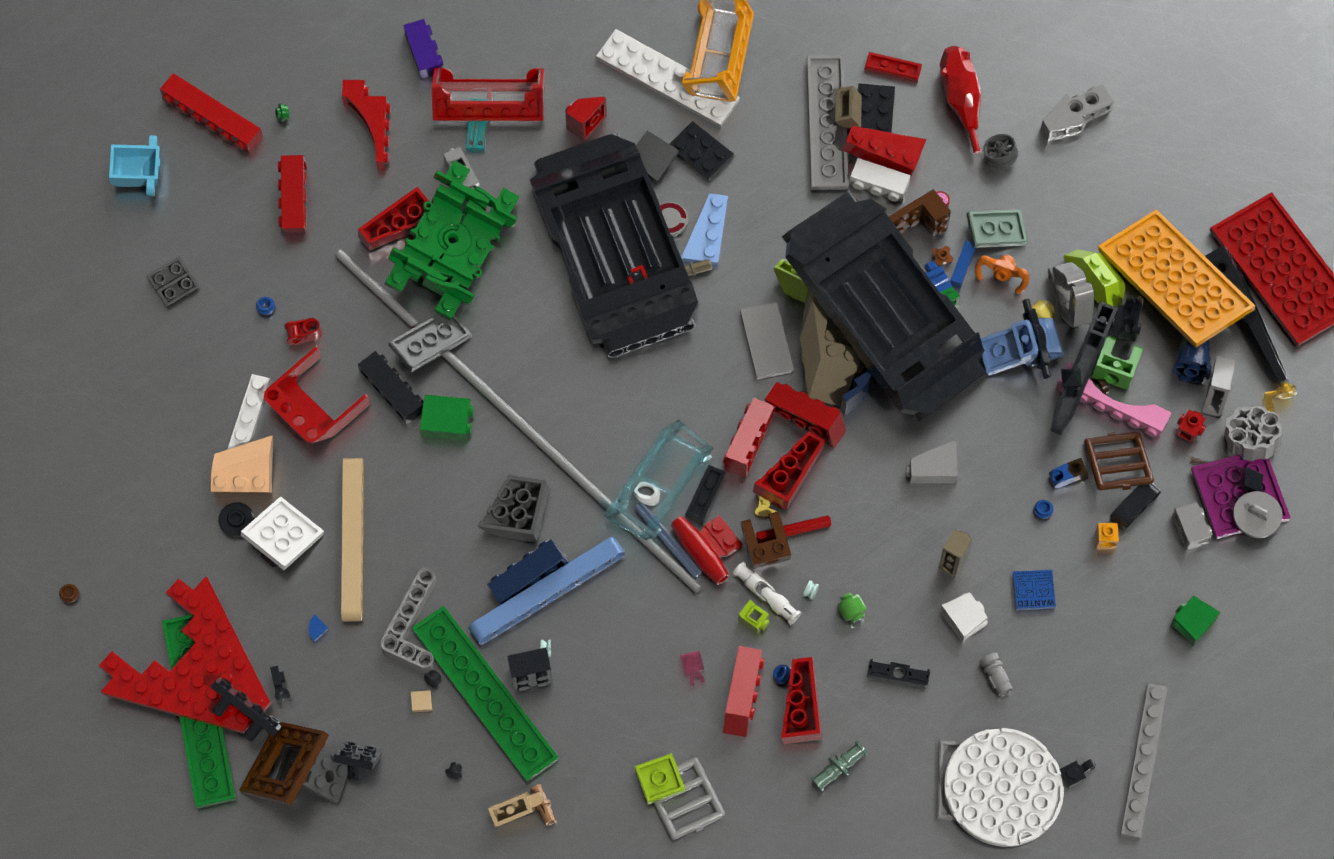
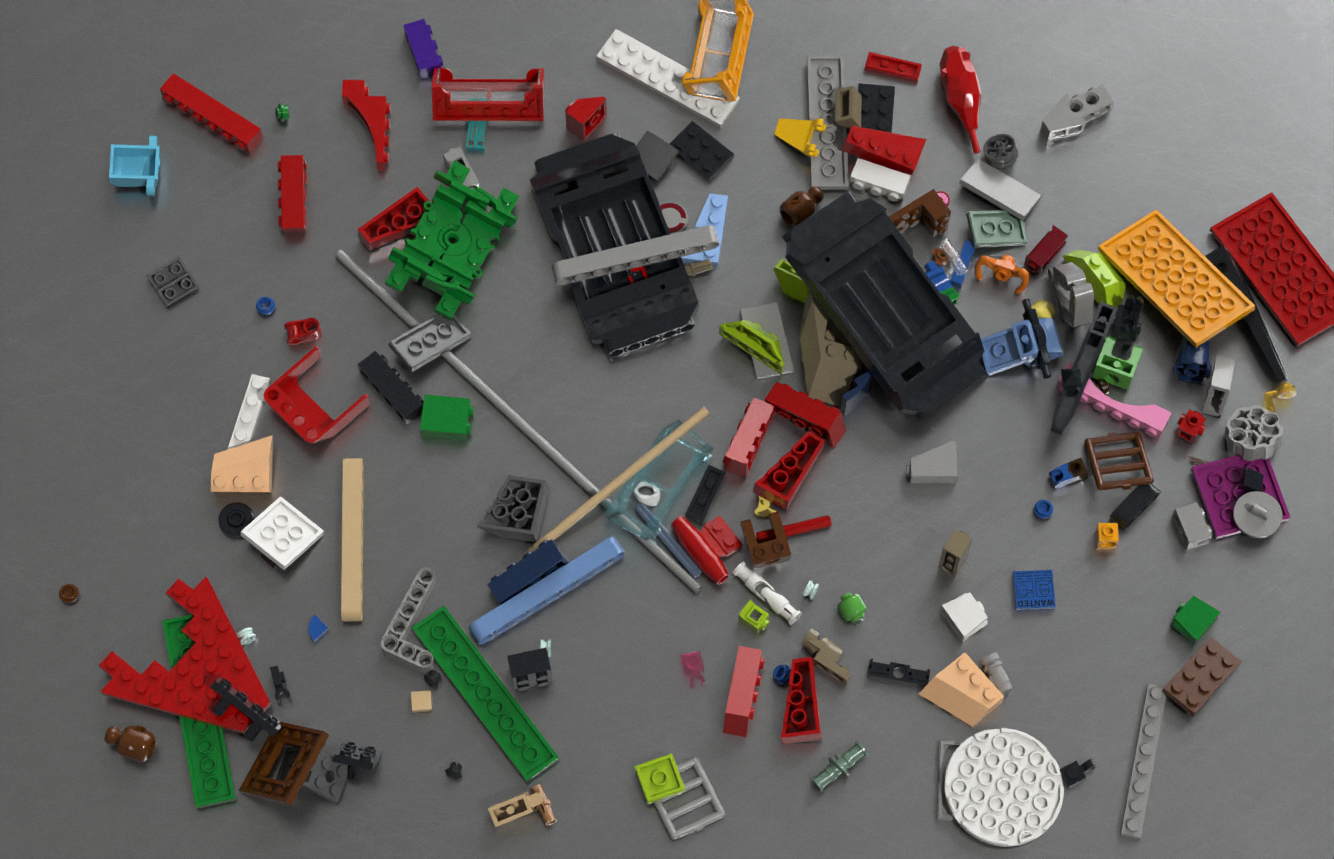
(132, 743): none -> reddish brown piece
(246, 636): none -> light aqua bush
(622, 478): none -> tan piece
(635, 255): none -> light grey beam
(755, 342): none -> lime wedge
(799, 134): none -> yellow flag
(800, 206): none -> reddish brown piece
(827, 656): none -> dark tan plate
(953, 257): none -> clear pin
(963, 691): none -> light nougat wedge
(1000, 189): none -> tile
(1045, 250): none -> dark red window
(1201, 676): none -> reddish brown plate

